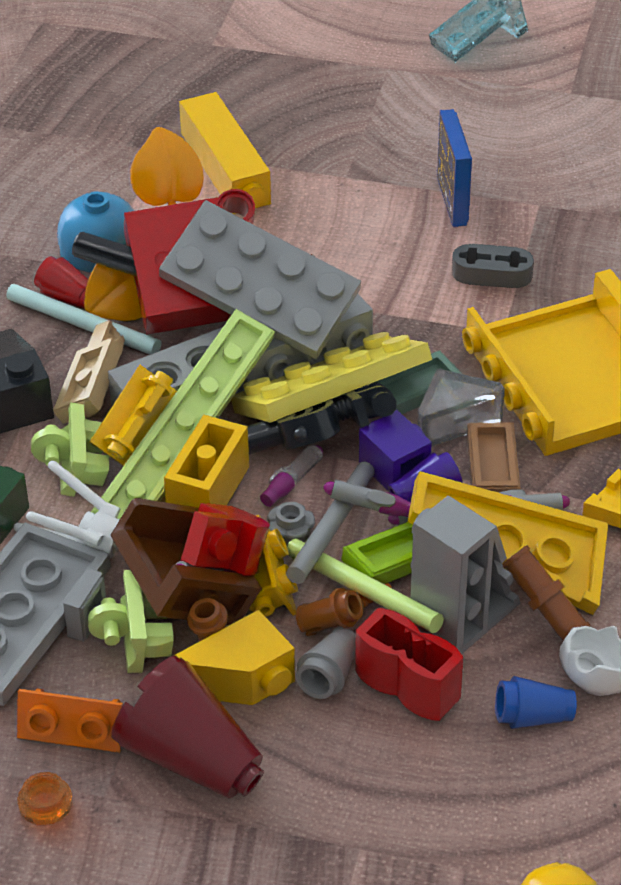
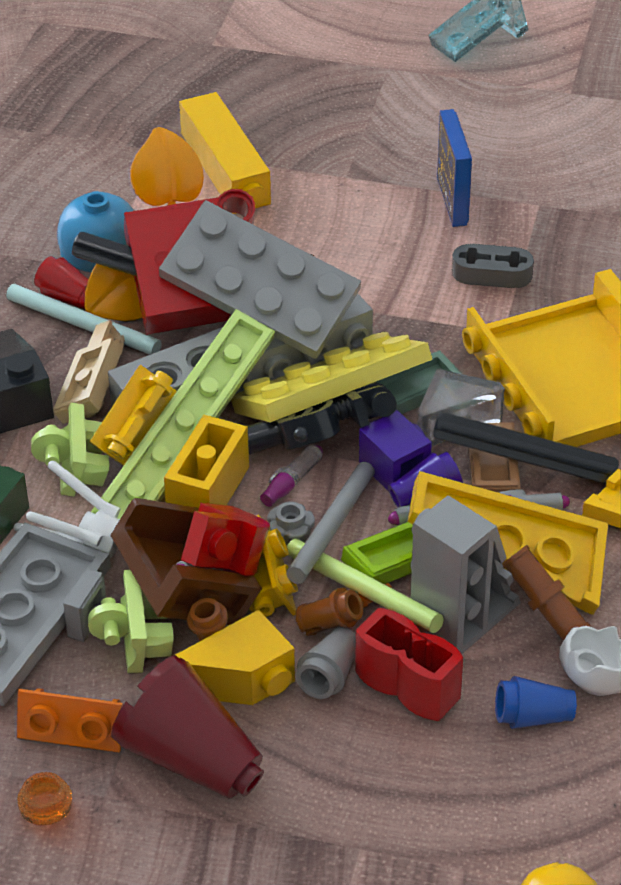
(372, 499): light grey piece -> none
(524, 447): none -> black axle

